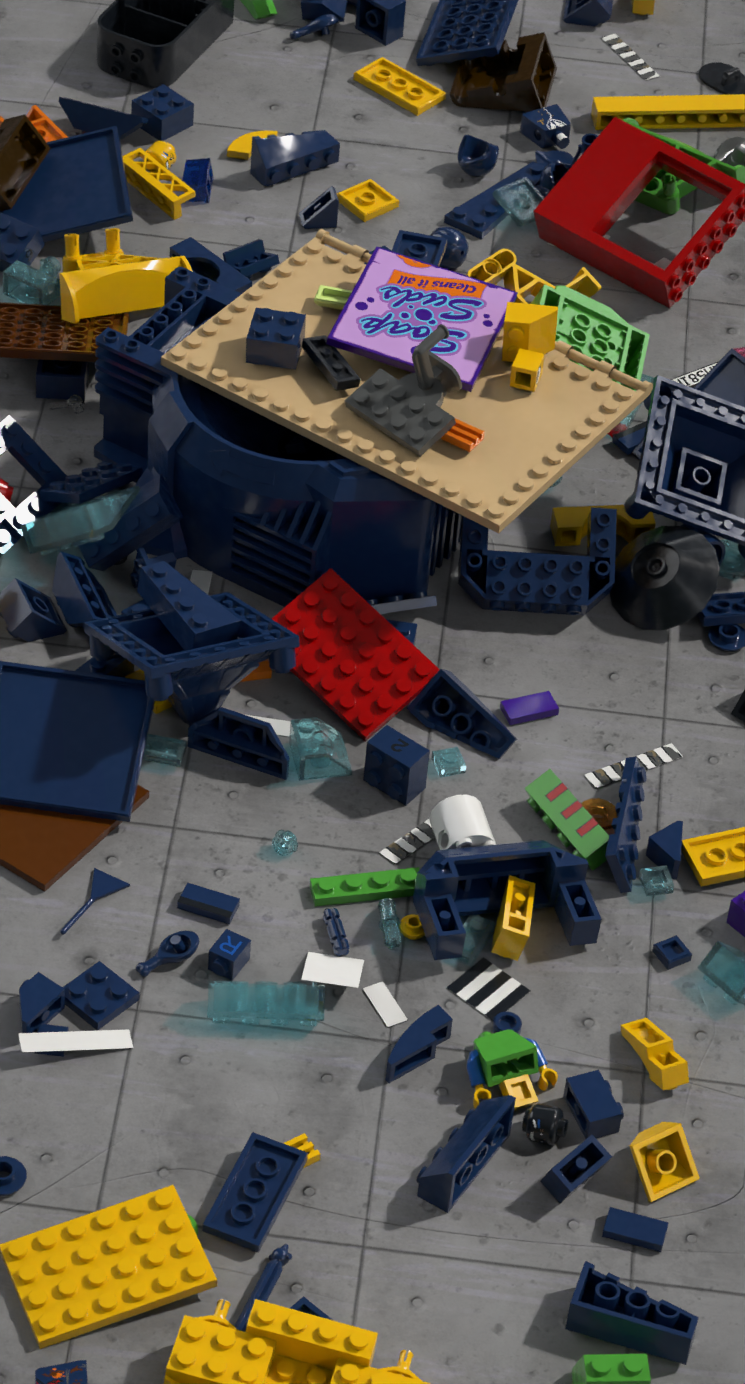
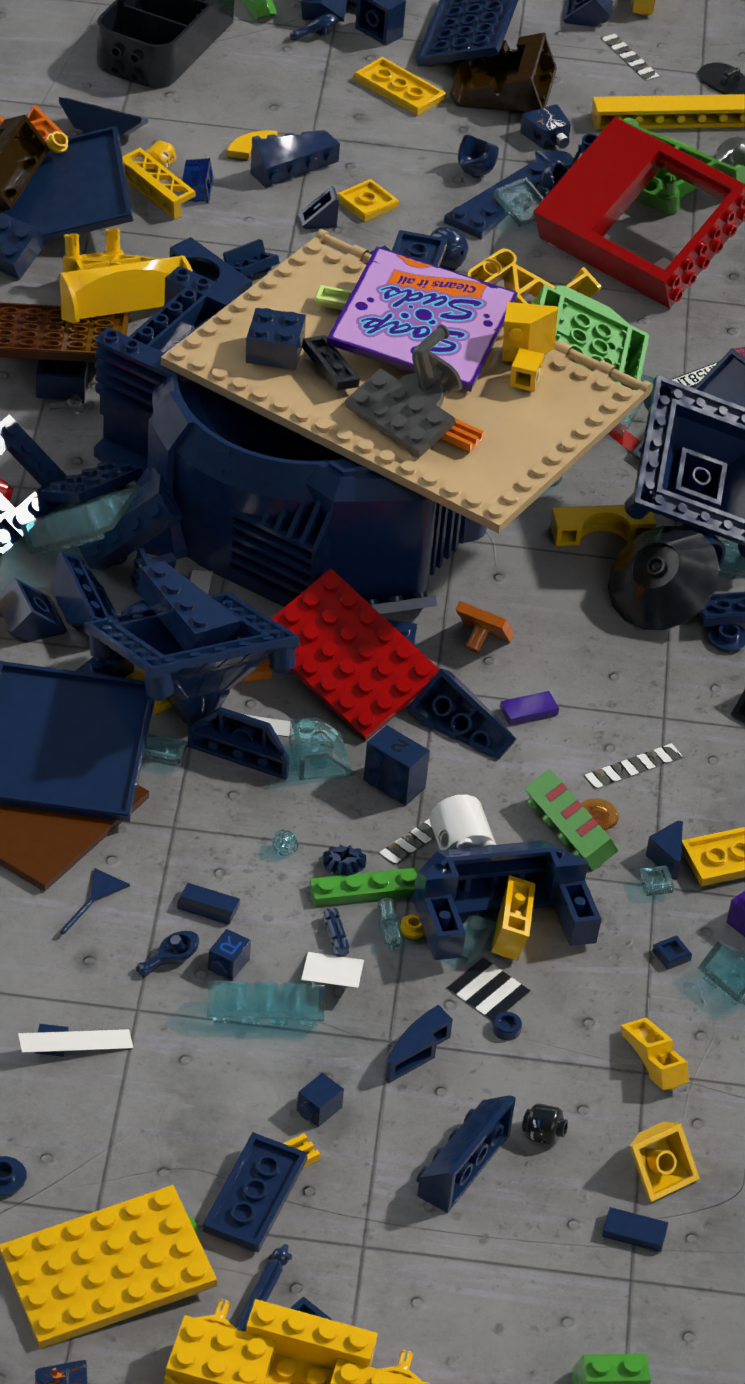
(30, 284): clear light blue slope -> none
(39, 1002): dark blue slope -> none
(50, 266): clear light blue plate -> none
(57, 142): none -> yellow plate
(99, 995): dark blue plate -> none
(166, 112): dark blue brick -> none
(320, 1100): none -> dark blue brick
(353, 860): none -> dark blue gear
(385, 1004): white sticker -> none
(448, 762): clear light blue plate -> none
(483, 624): none -> orange tile
(504, 1057): bright green torso -> none
(521, 1089): yellow plate -> none
(536, 579): dark blue wedge -> none
(576, 1169): dark blue brick -> none
(593, 1104): dark blue brick -> none
(621, 846): dark blue wing -> none
(629, 1317): dark blue wedge -> none
(630, 438): dark blue tile -> none

